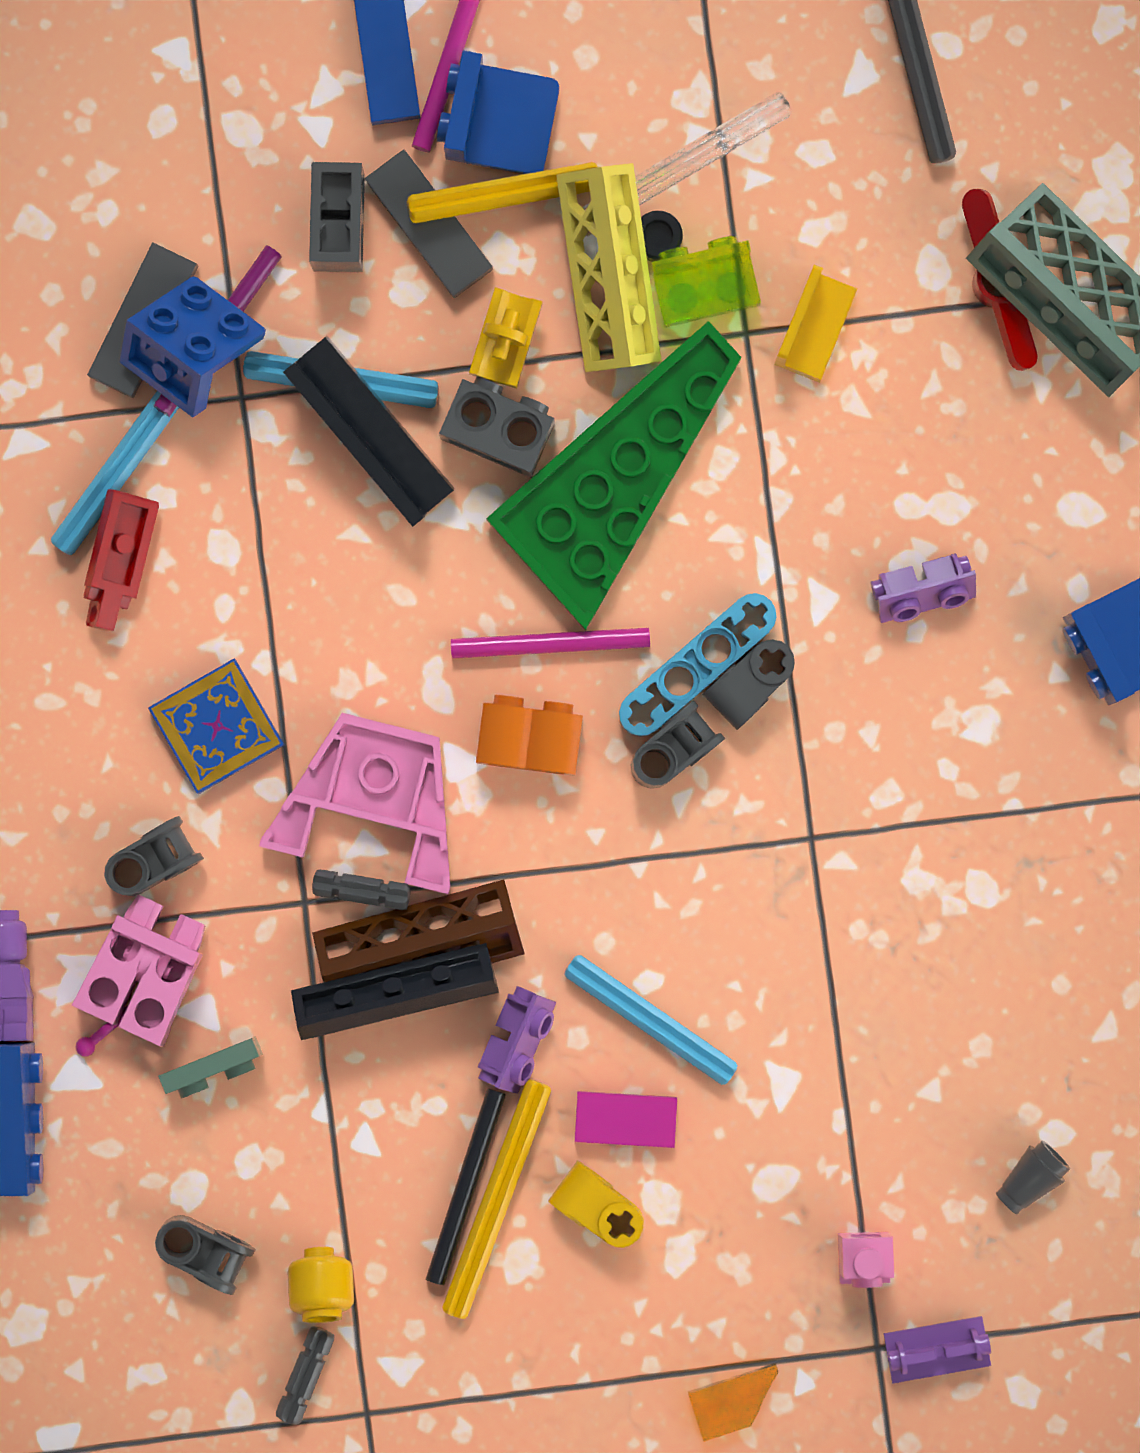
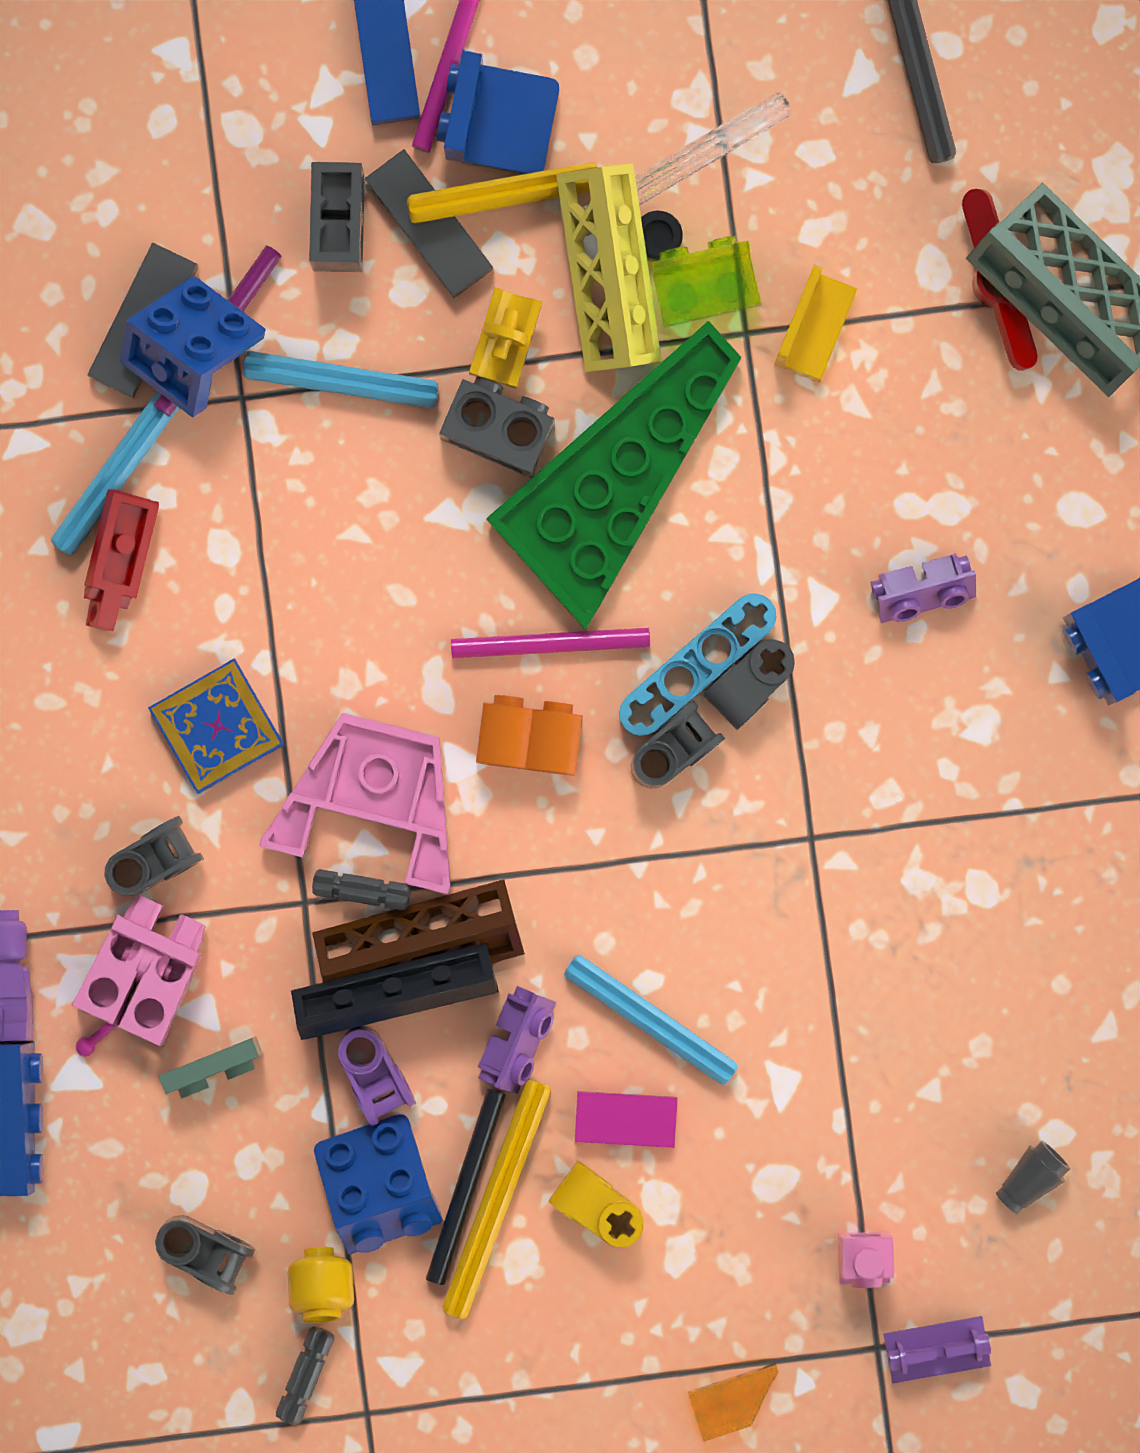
(369, 430): black fence -> none
(375, 1077): none -> medium lavender piece
(376, 1185): none -> blue bracket

